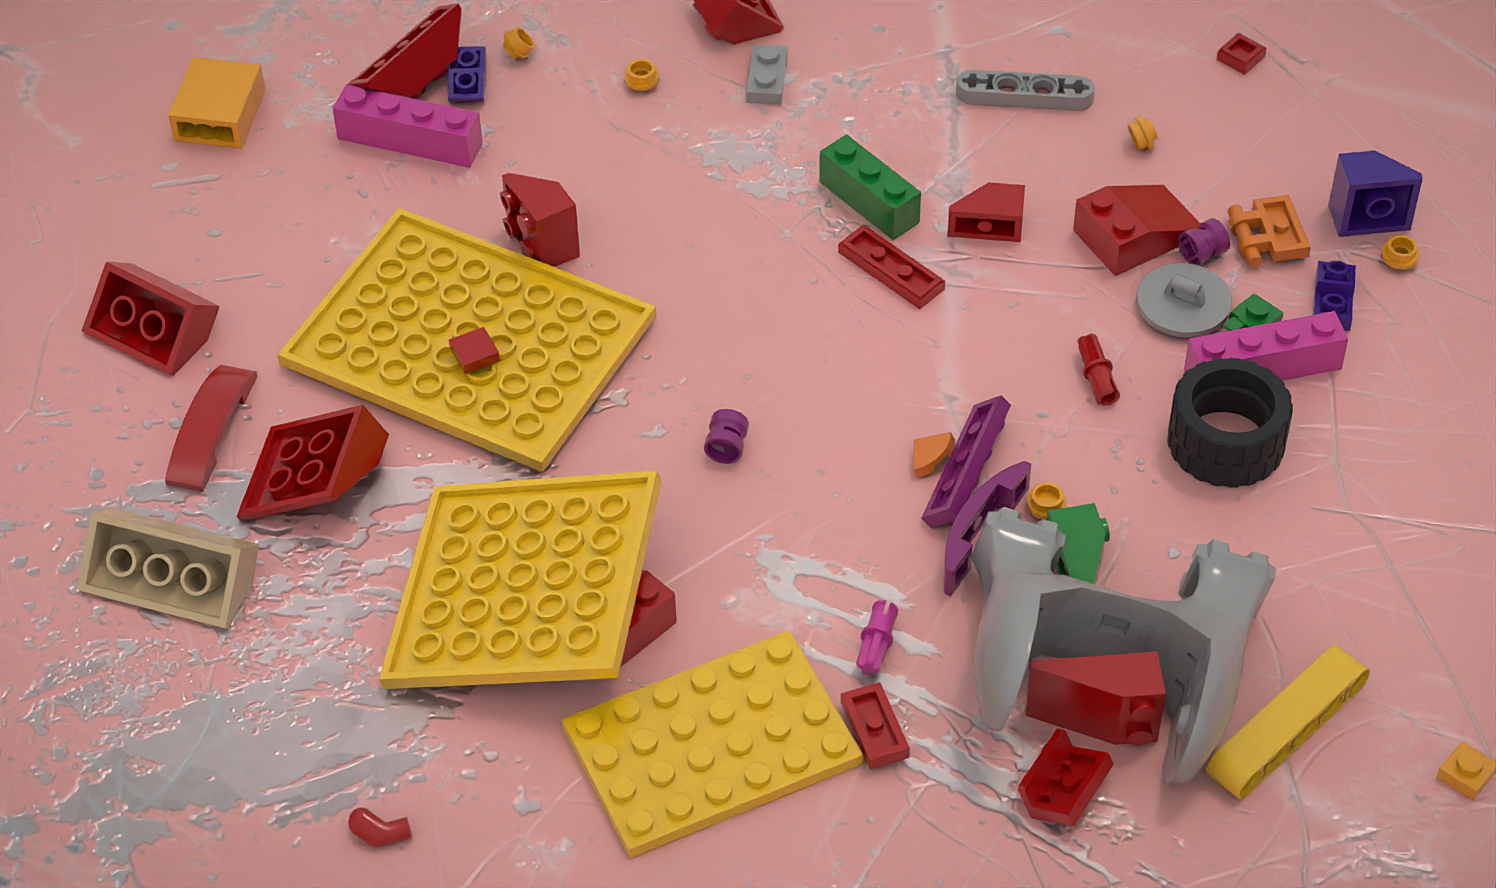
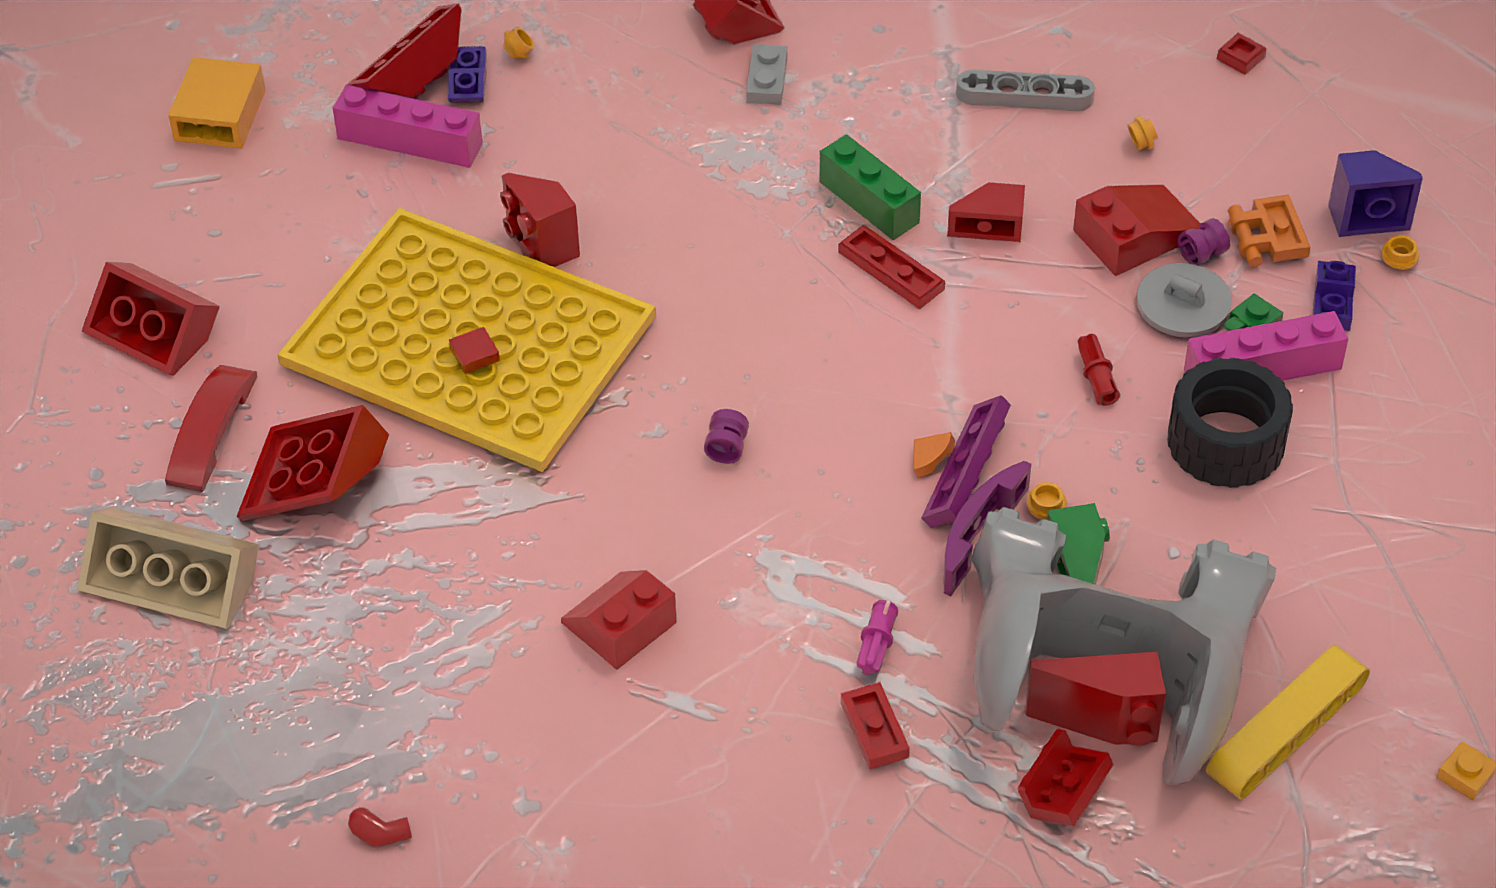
(523, 581): yellow plate -> none
(641, 75): light orange plate -> none
(710, 743): yellow plate -> none

